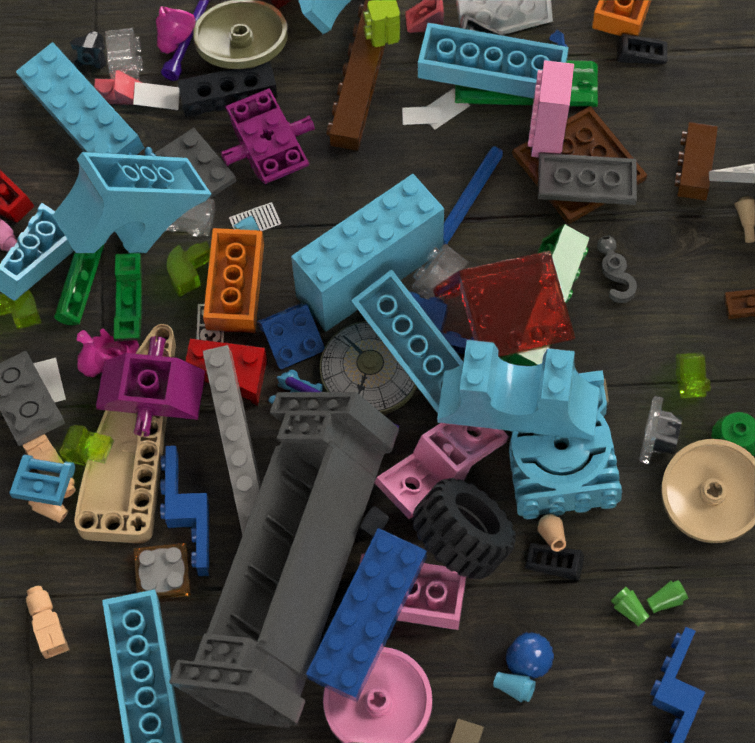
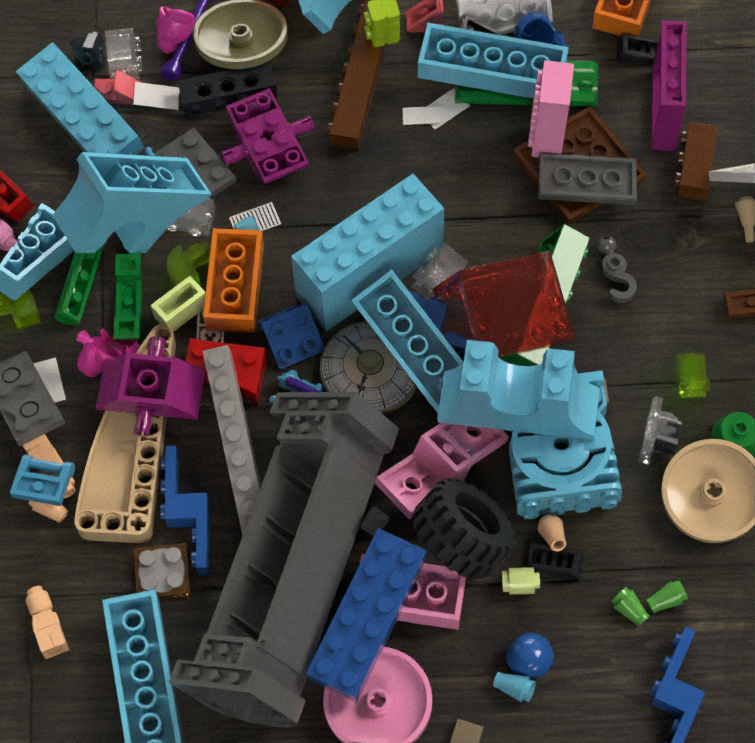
(84, 445): clear neon green brick -> none
(179, 304): none -> yellowish green brick
(471, 193): blue axle -> none
(520, 581): none -> yellowish green brick
(535, 27): none -> blue hair
(668, 86): none -> magenta window

